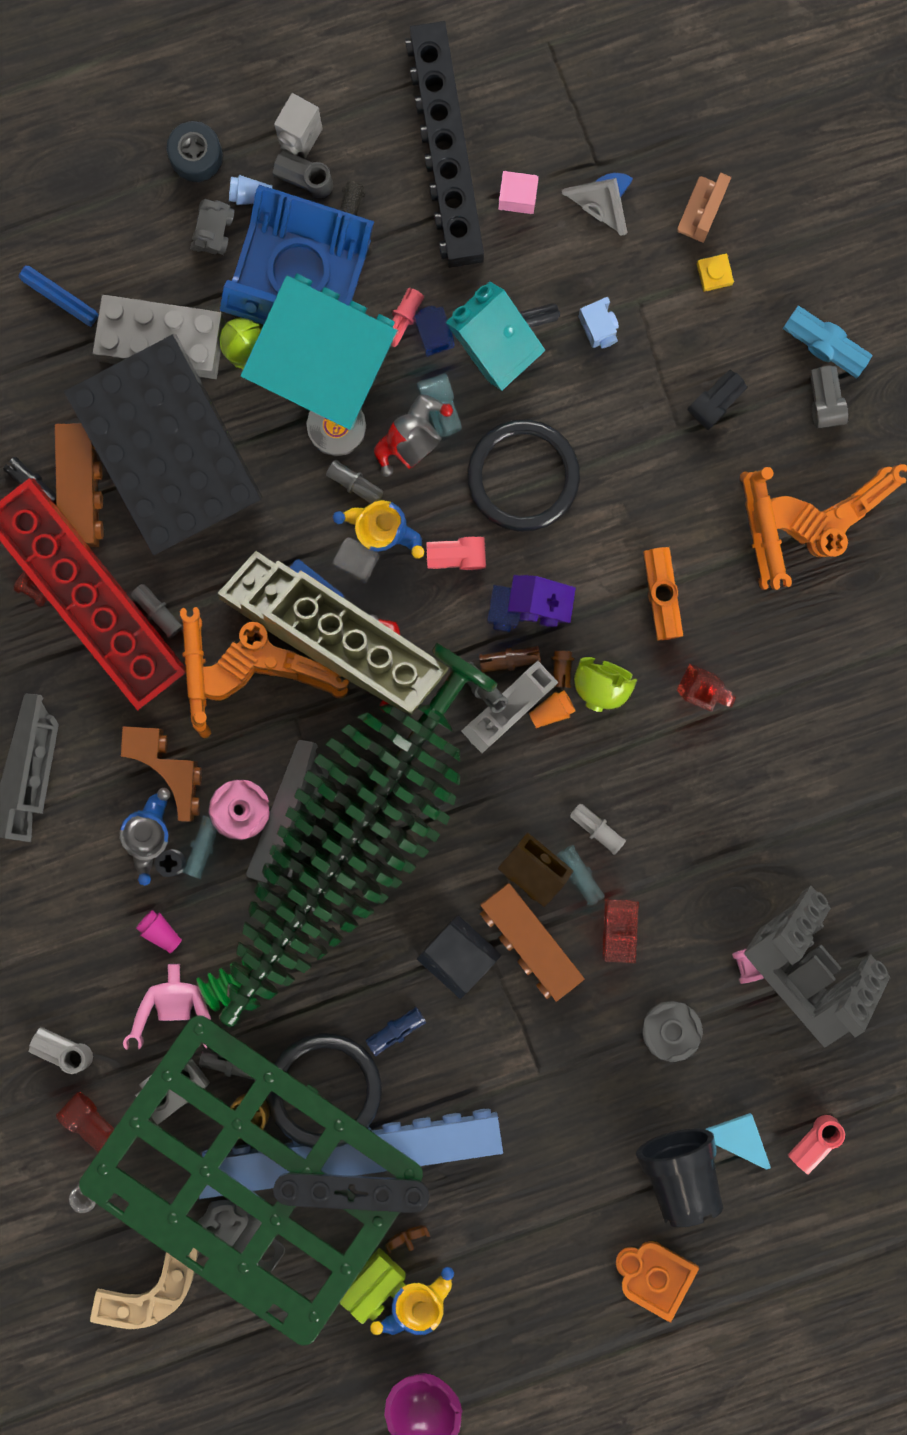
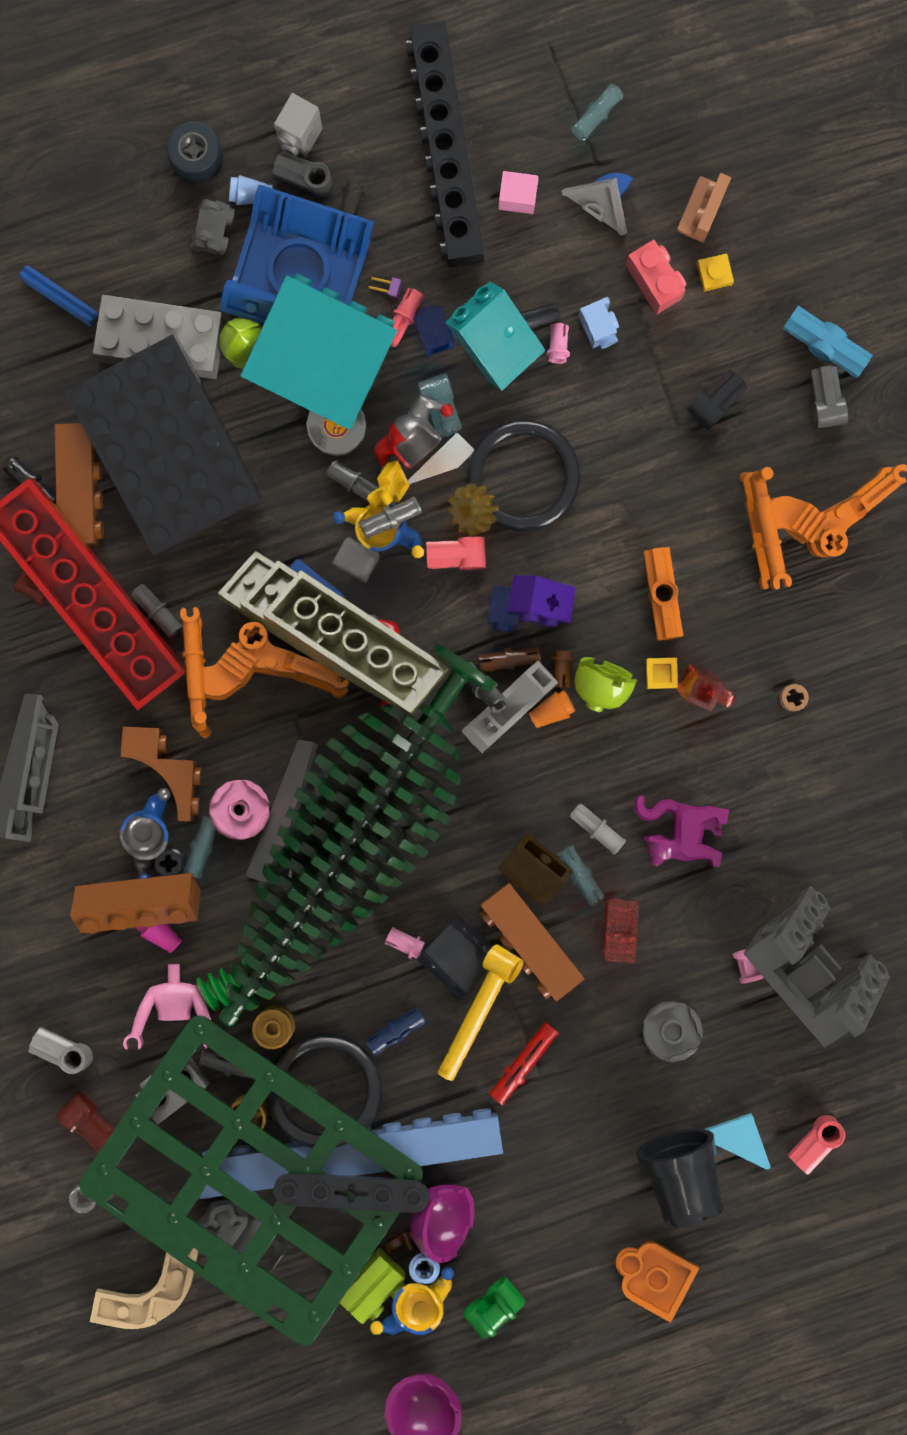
(136, 903): none -> dark orange brick
(273, 1027): none -> pearl gold wheel
(390, 517): none -> dark grey pin
(391, 485): none -> yellow plate
(394, 289): none -> medium lavender piece
(405, 943): none -> bright pink pin
(423, 1275): none -> light blue cone
(443, 1223): none -> magenta cylinder
(445, 459): none -> white sticker
(472, 509): none -> clear yellow gear
(494, 1308): none -> green piece
(500, 1091): none -> red pin
(501, 967): none -> yellow piece
(558, 343): none -> bright pink pin
(597, 112): none -> clear light blue pin
(655, 276): none -> coral brick
(661, 673): none -> yellow plate
(687, 834): none -> magenta animal
(797, 689): none -> medium nougat bush

